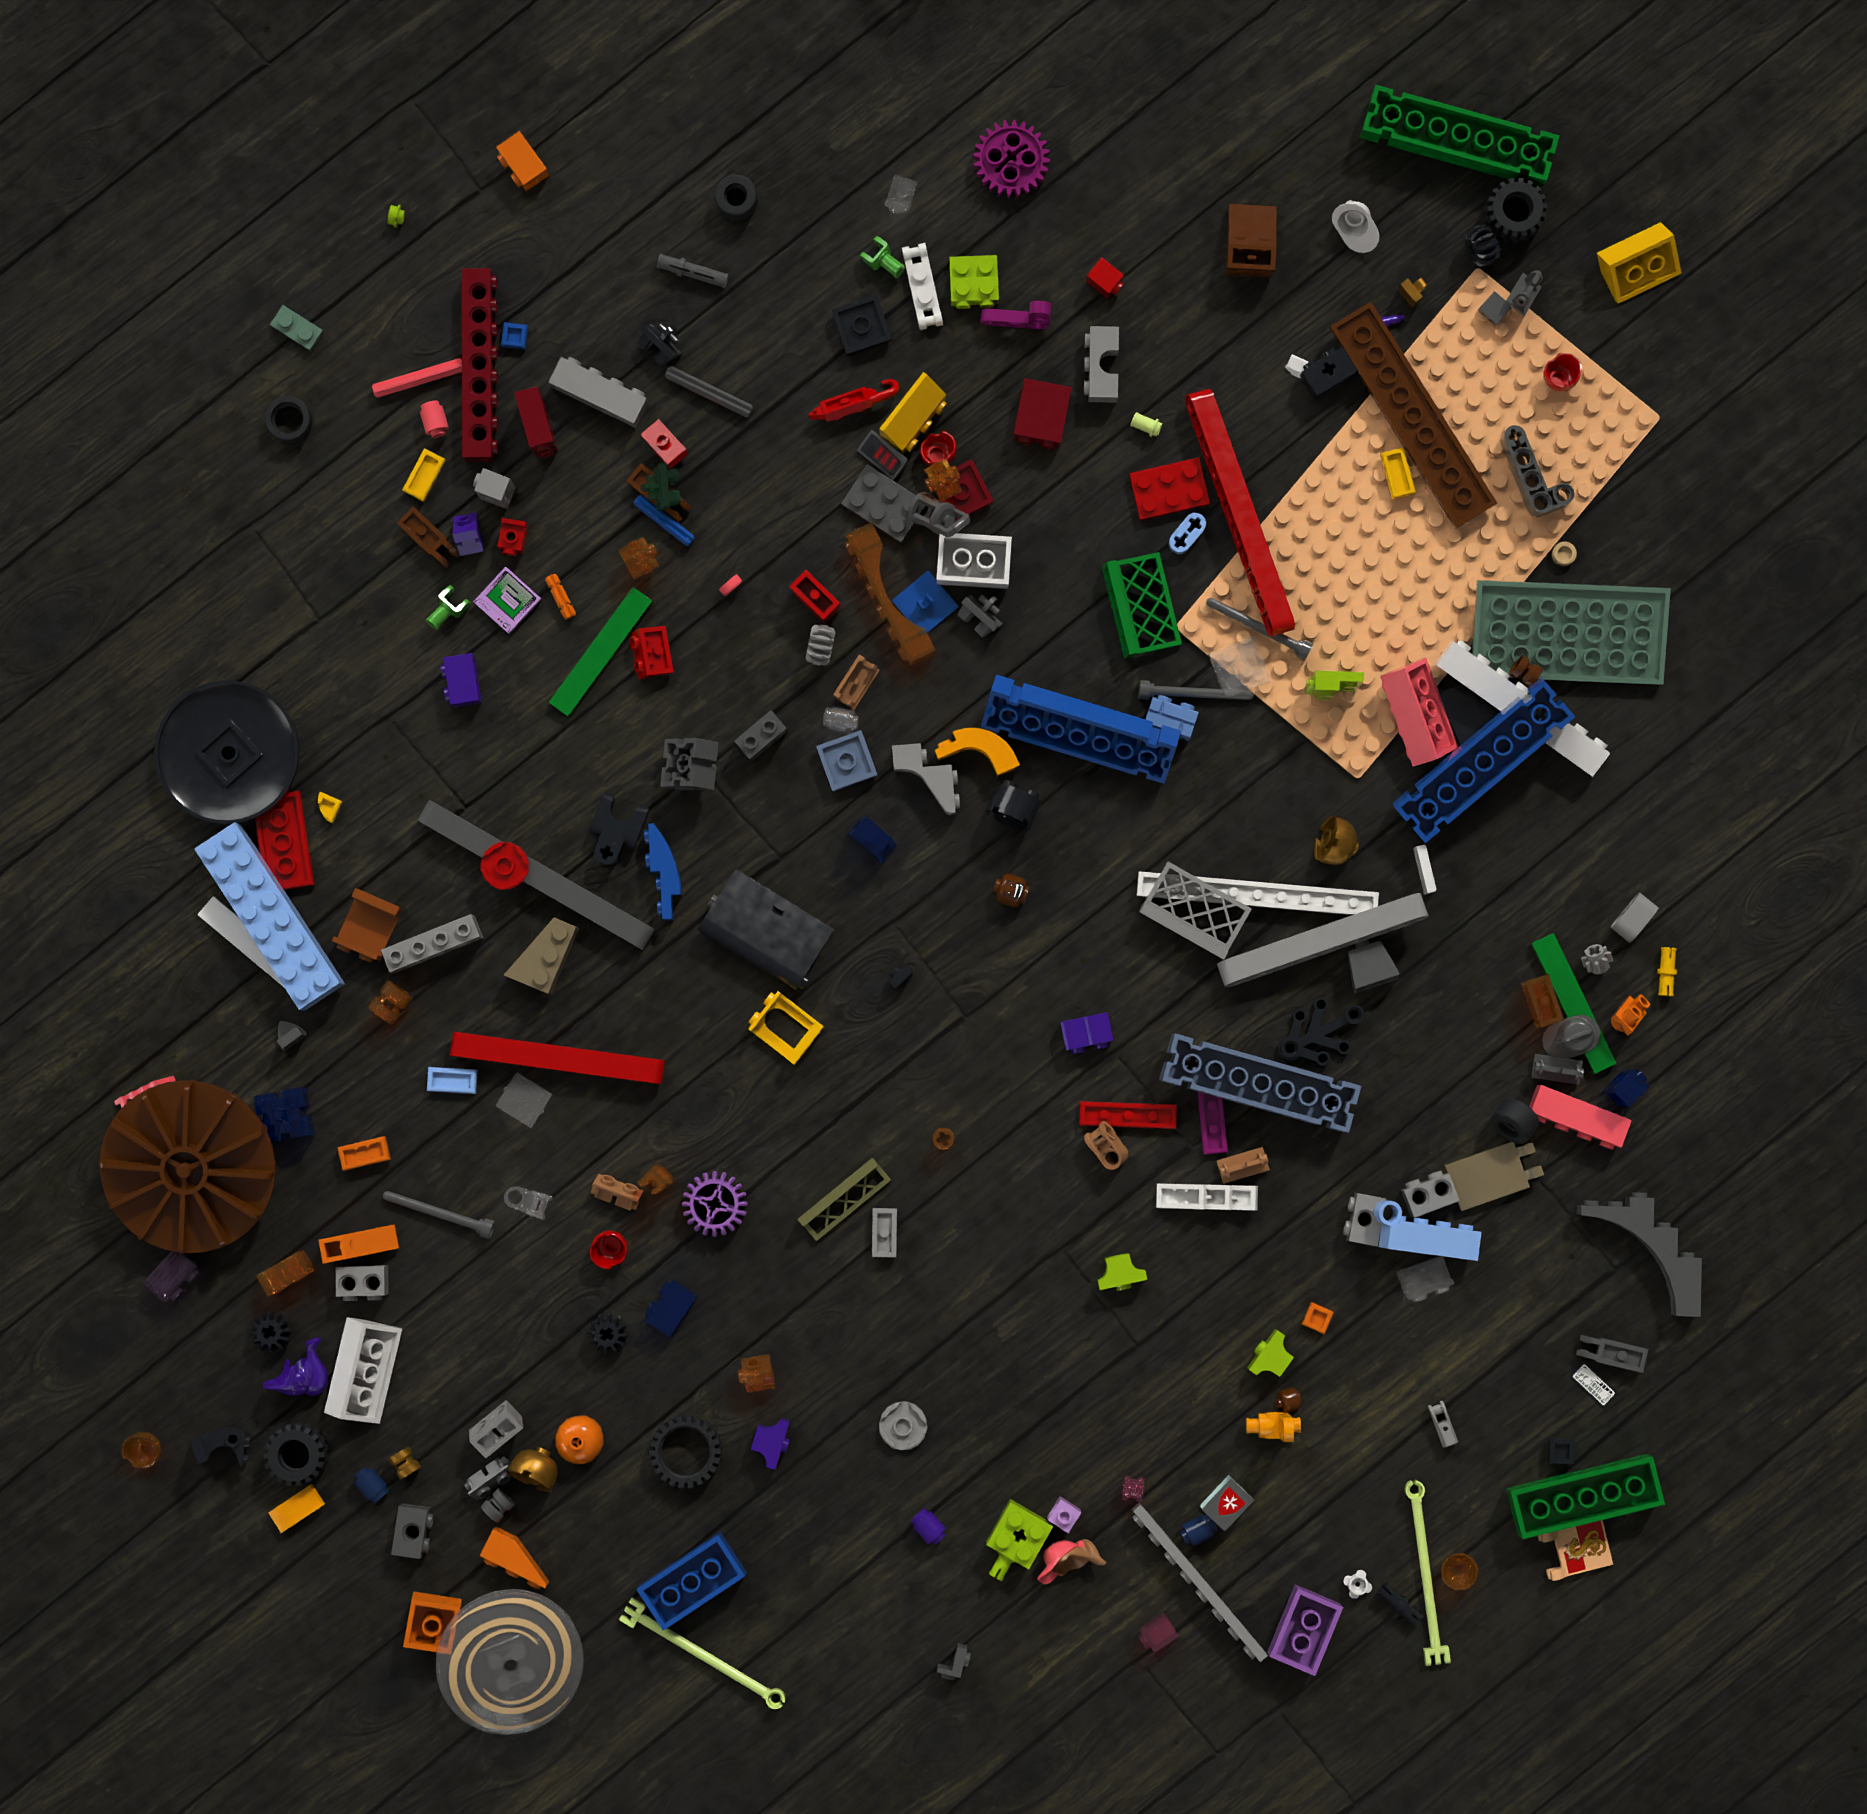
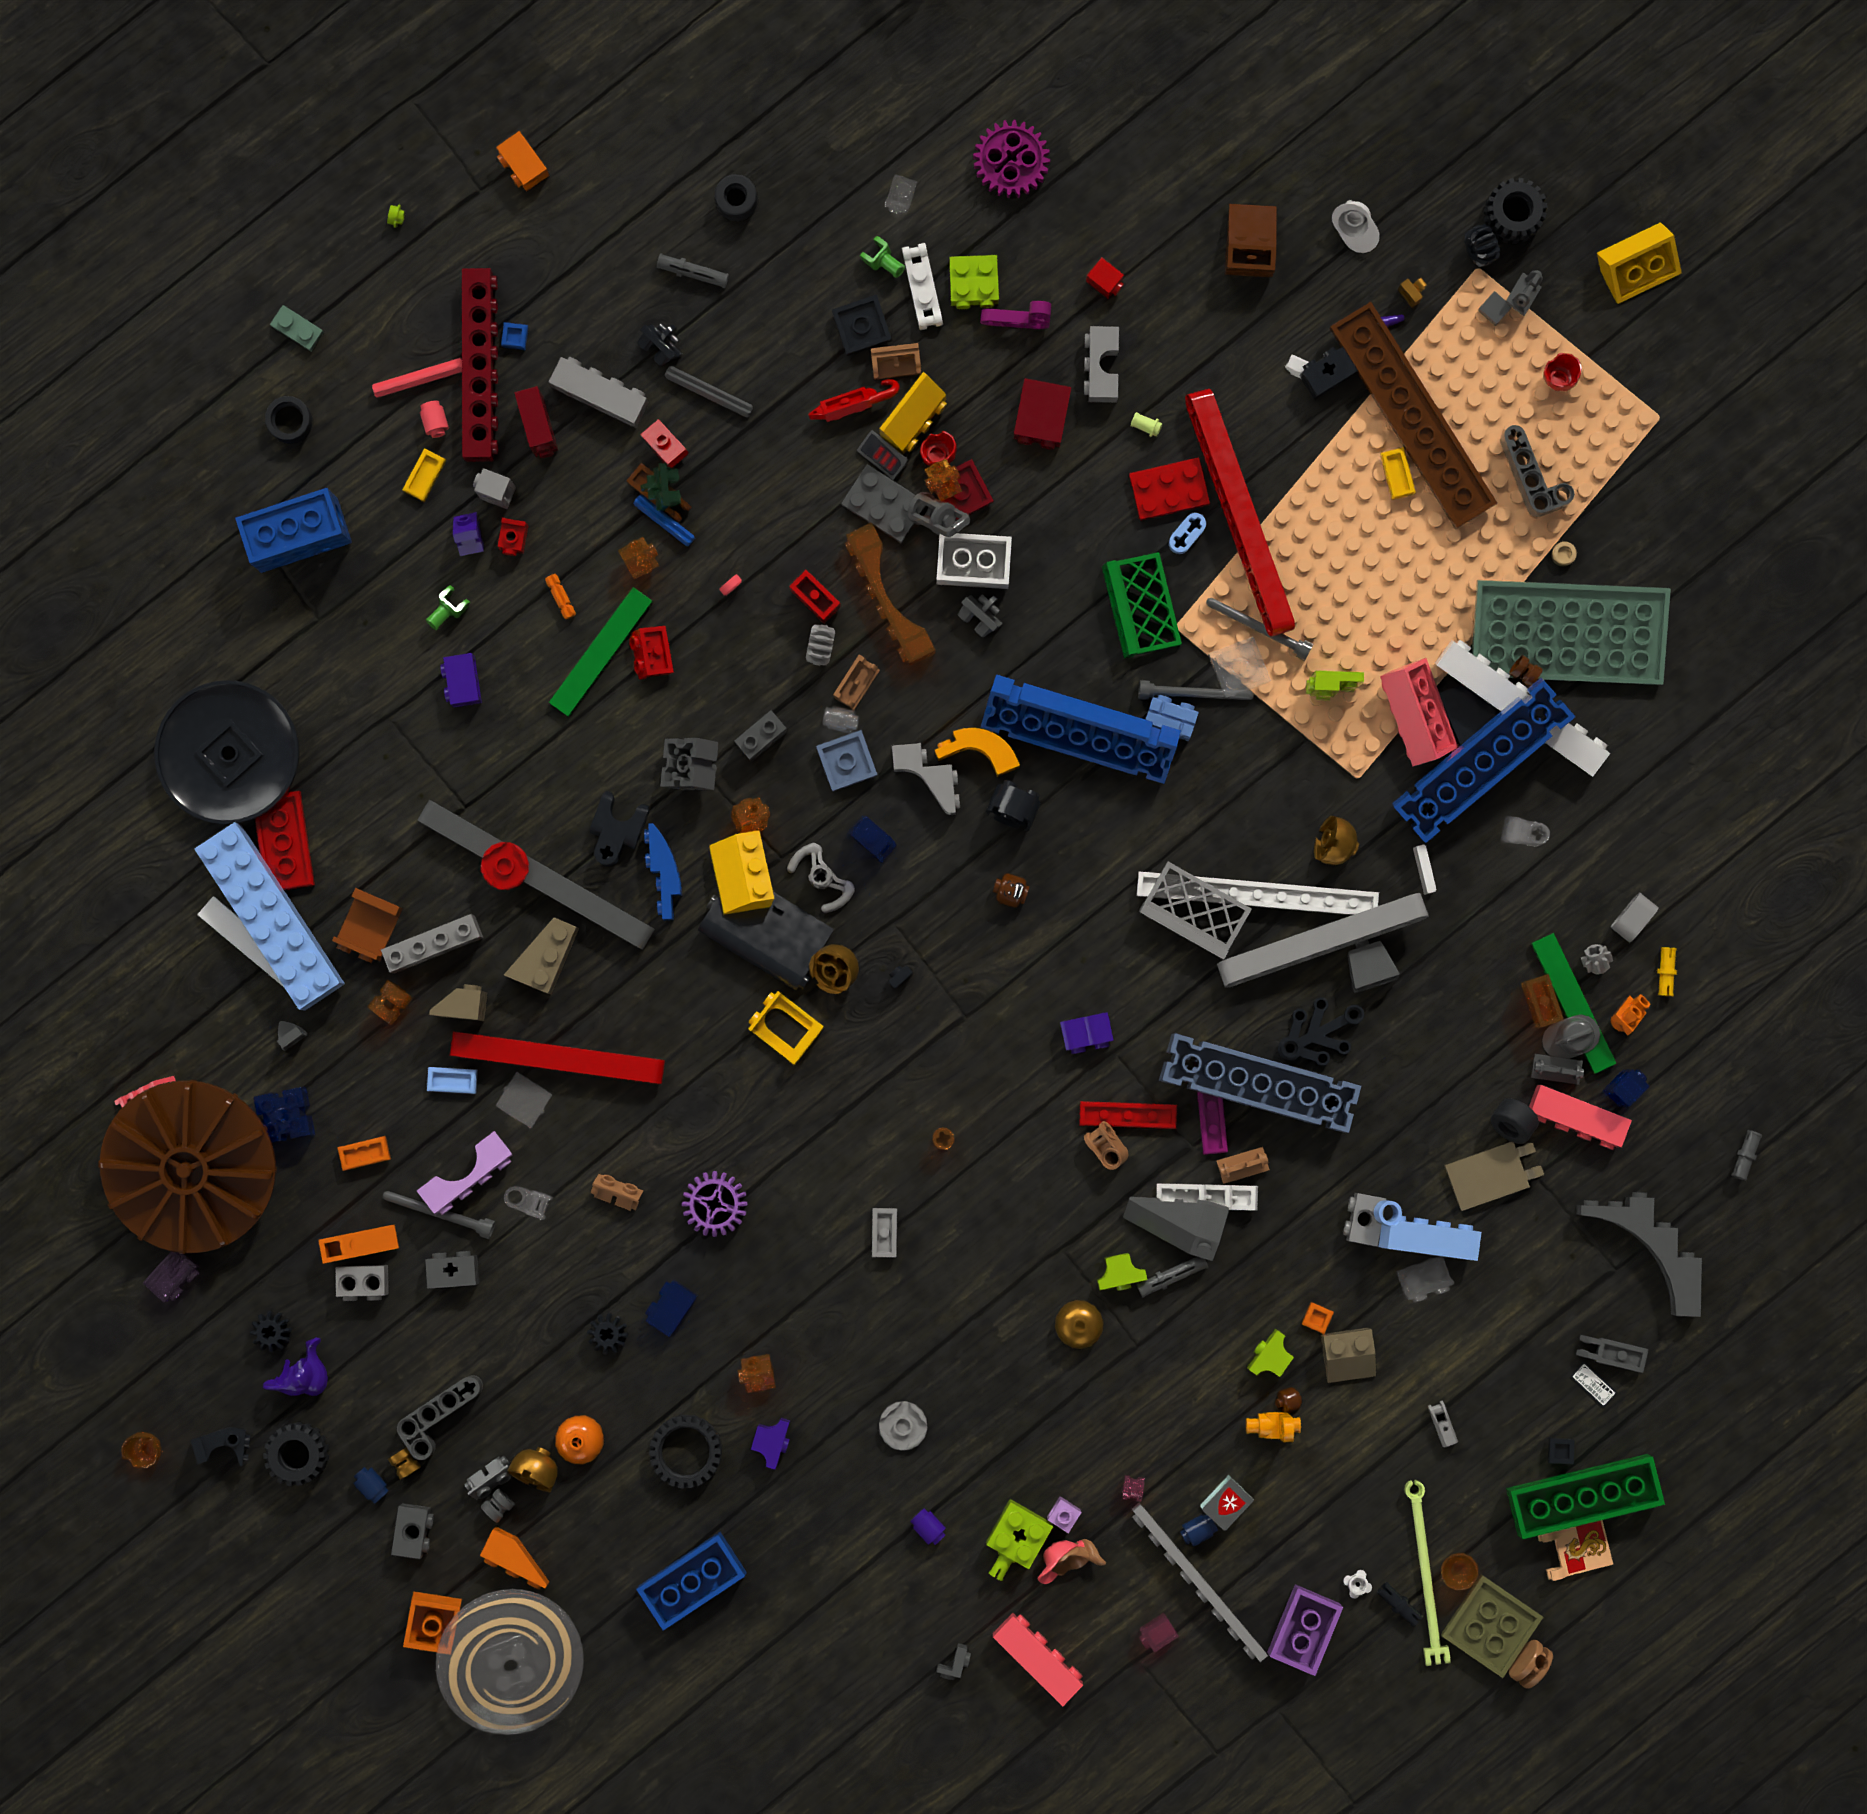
(285, 1273): clear orange brick -> none
(293, 530): none -> blue piece
(296, 1508): light orange slope -> none
(329, 806): yellow tile -> none
(363, 1371): white slope -> none
(426, 535): reddish brown hinge -> none
(439, 1277): none -> dark grey brick
(441, 1193): none -> lavender arch
(441, 1409): none -> dark grey beam
(463, 1004): none -> dark tan slope
(496, 1429): light grey brick -> none
(507, 600): tile -> none
(608, 1249): red hair -> none
(638, 1616): yellowish green hinge -> none
(661, 1178): clear orange hinge -> none
(742, 873): none -> yellow slope
(750, 815): none -> clear orange brick
(834, 968): none -> pearl gold cylinder
(838, 1192): olive fence -> none
(845, 886): none -> light grey piece
(896, 361): none -> medium nougat hinge
(925, 602): blue piece -> none
(1038, 1659): none -> coral brick
(1079, 1324): none -> pearl gold cylinder
(1171, 1276): none -> dark grey pin
(1186, 1225): none -> dark grey wedge
(1349, 1354): none -> dark tan slope
(1431, 1199): light grey brick -> none
(1459, 136): green brick -> none
(1491, 1626): none -> olive plate
(1520, 832): none -> clear piece
(1531, 1664): none -> medium nougat head
(1746, 1155): none -> dark grey pin

